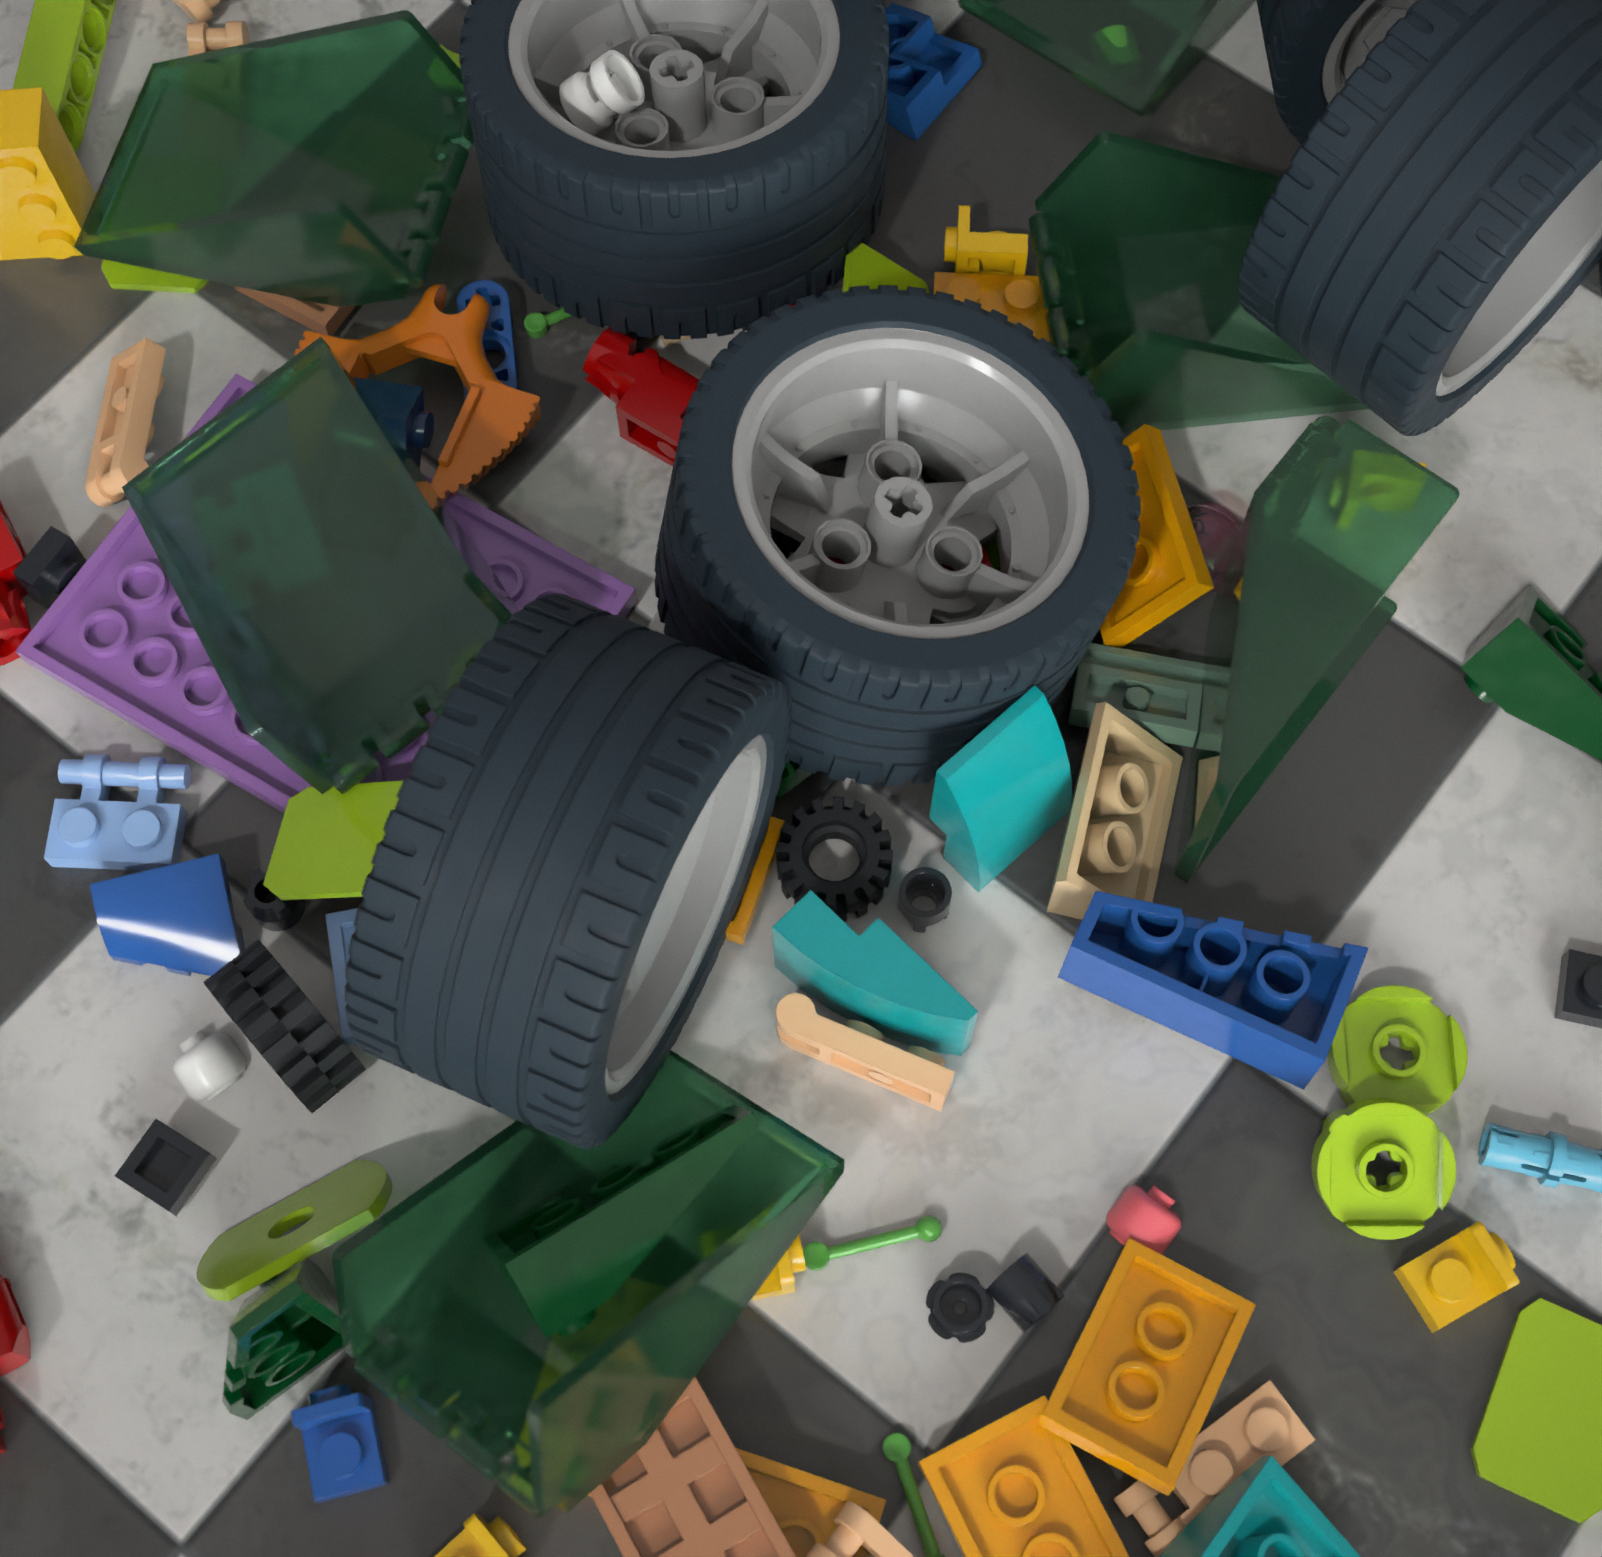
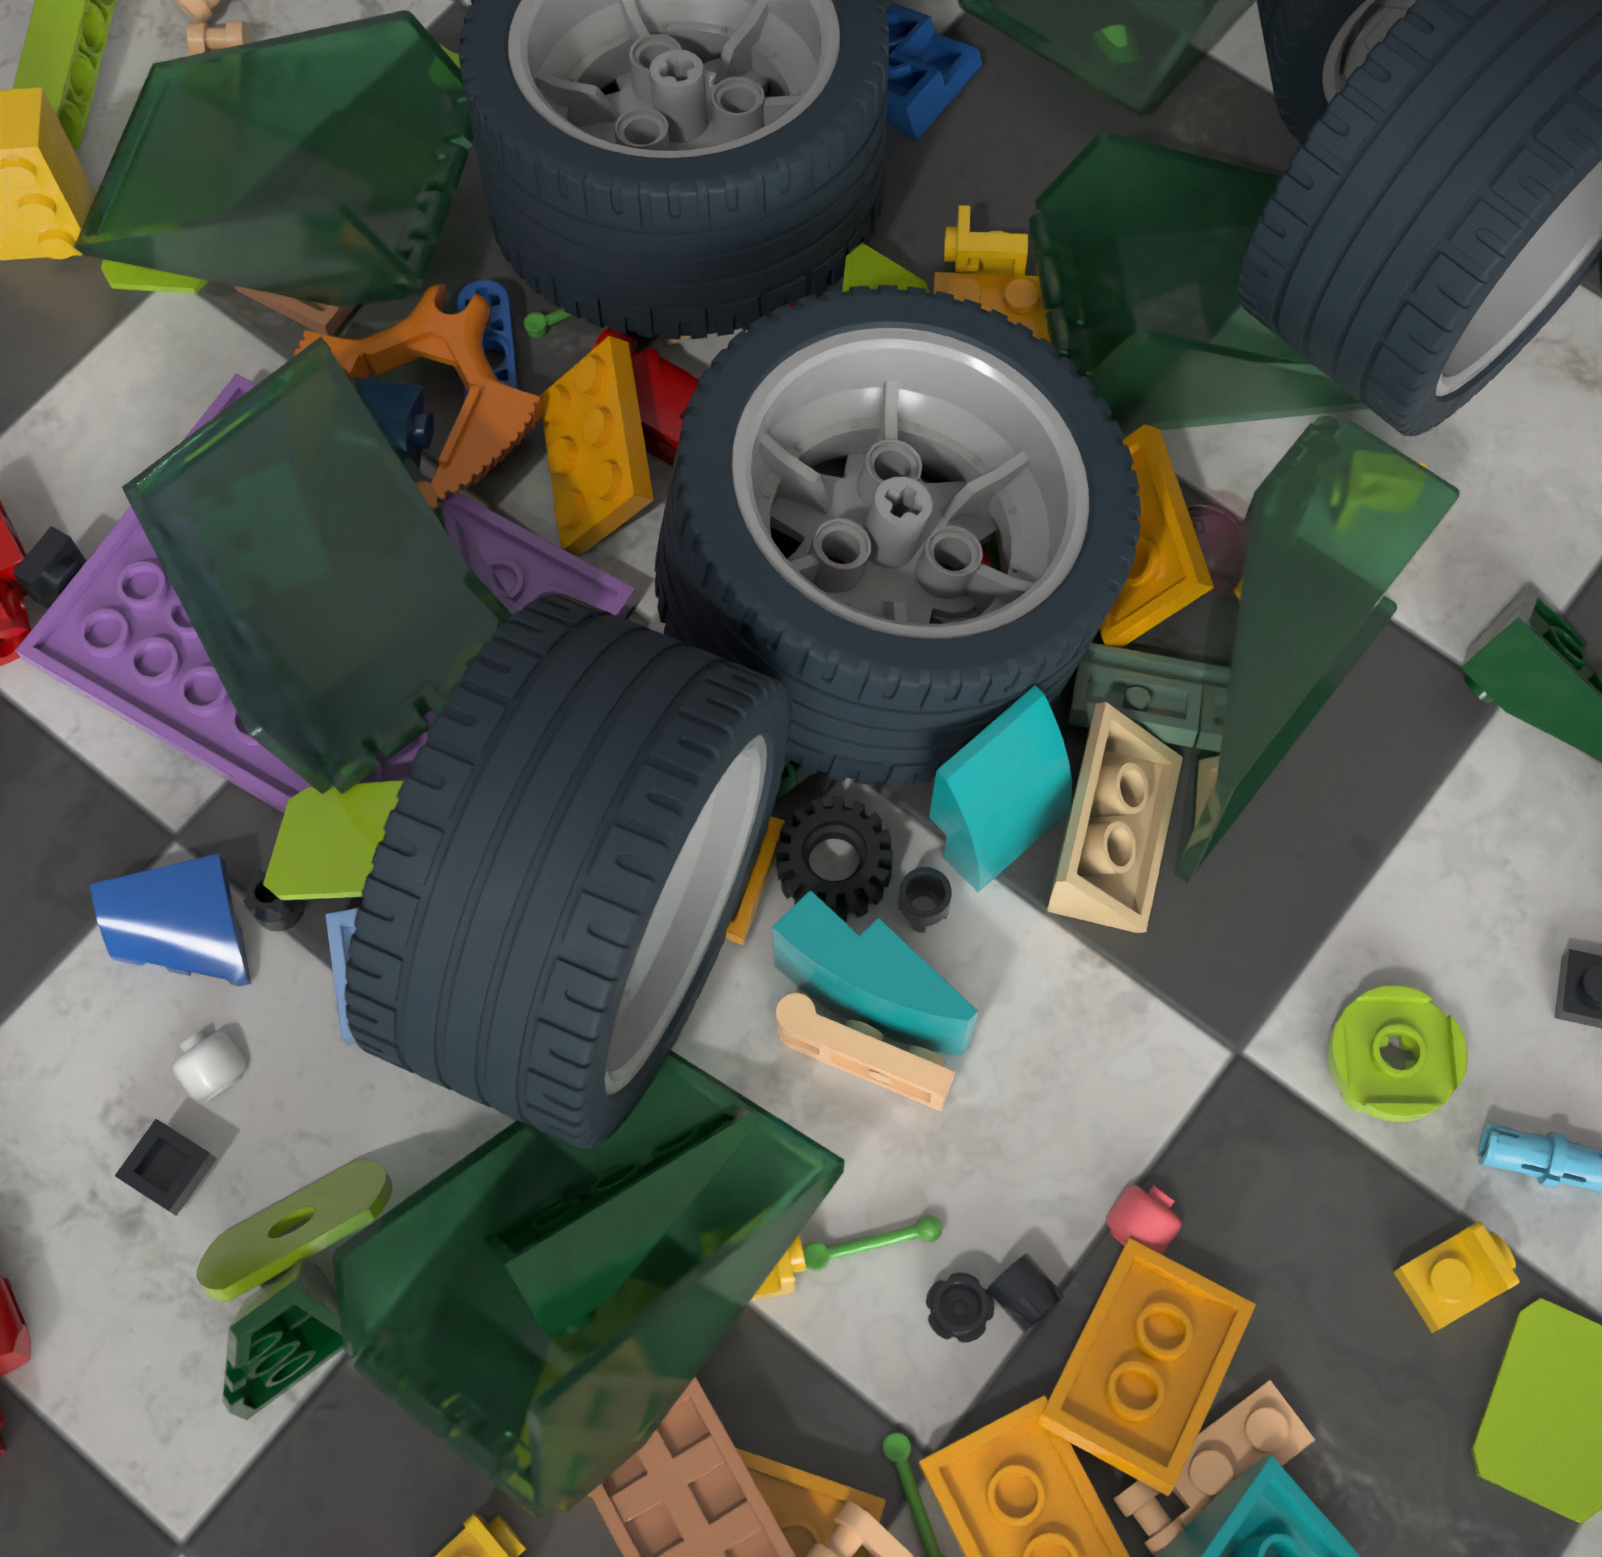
(118, 833): light blue plate -> none
(125, 421): light nougat plate -> none
(284, 1026): black tyre -> none
(341, 1443): blue bracket -> none
(595, 447): none -> light orange plate
(605, 90): white wheel -> none
(1218, 983): blue wedge -> none
(1411, 1196): lime plate -> none

